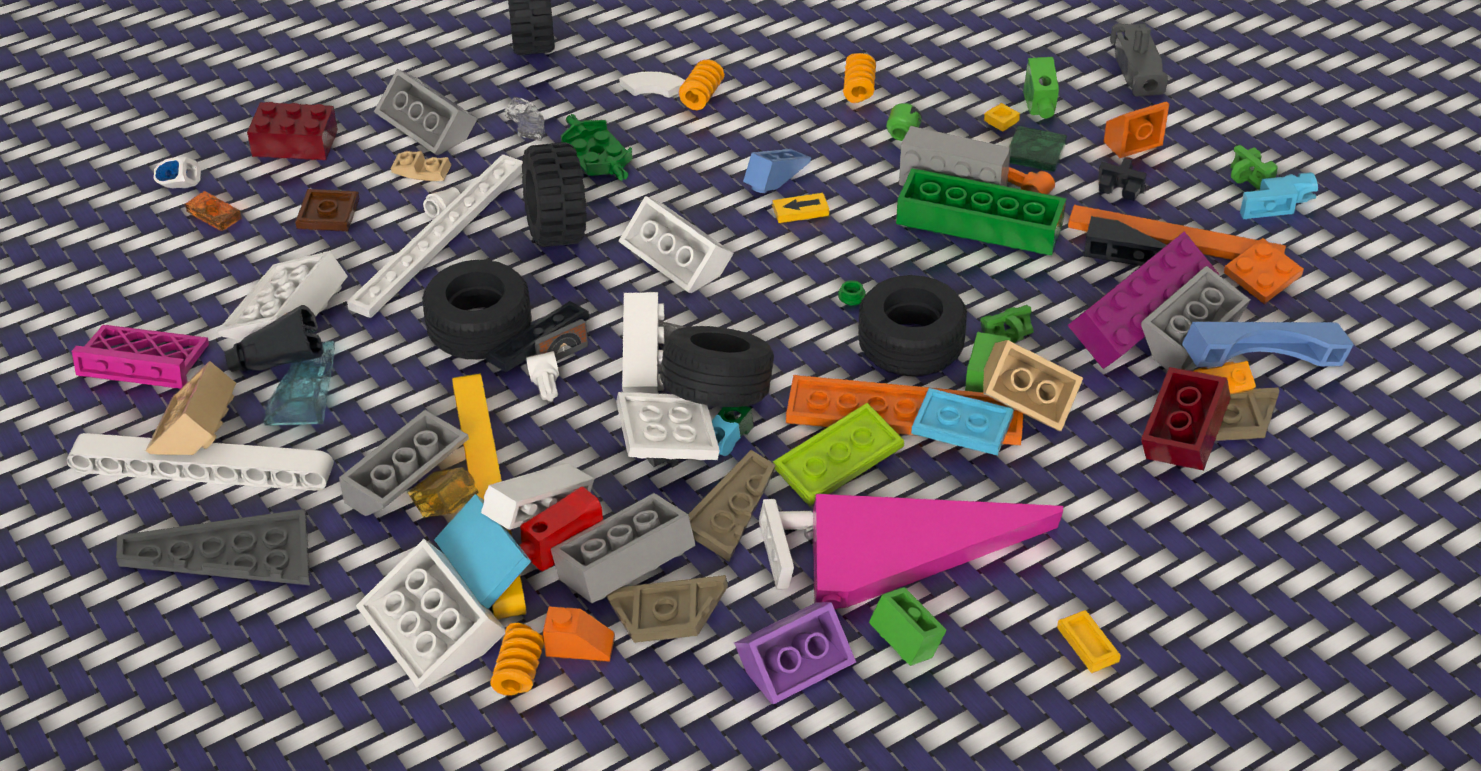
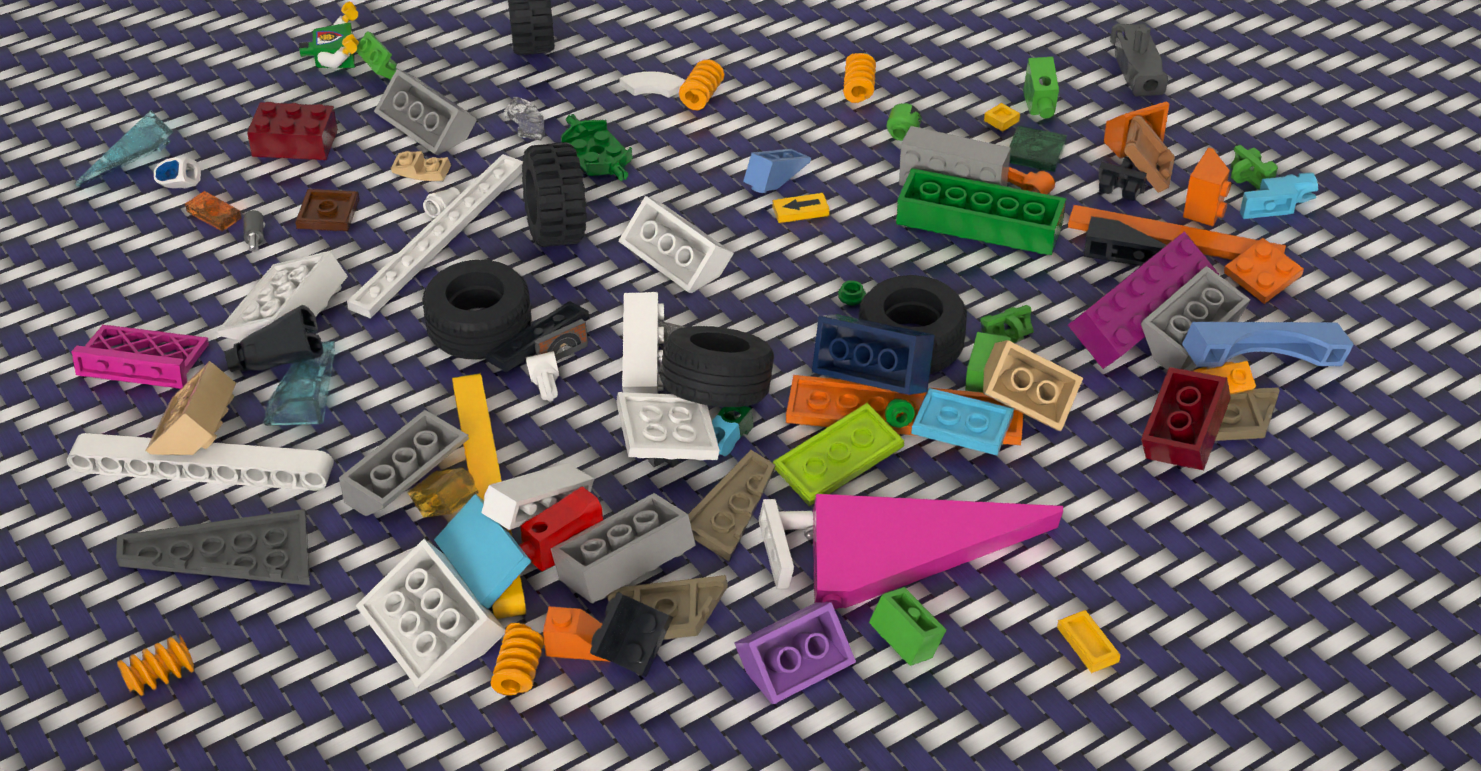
(137, 143): none -> clear light blue wedge
(156, 665): none -> light orange piece
(253, 229): none -> dark grey piece
(334, 44): none -> torso
(376, 56): none -> bright green bracket
(630, 634): none -> black bracket
(873, 354): none -> dark blue brick
(894, 408): none -> green plate
(1147, 151): none -> medium nougat container
(1207, 189): none -> orange slope

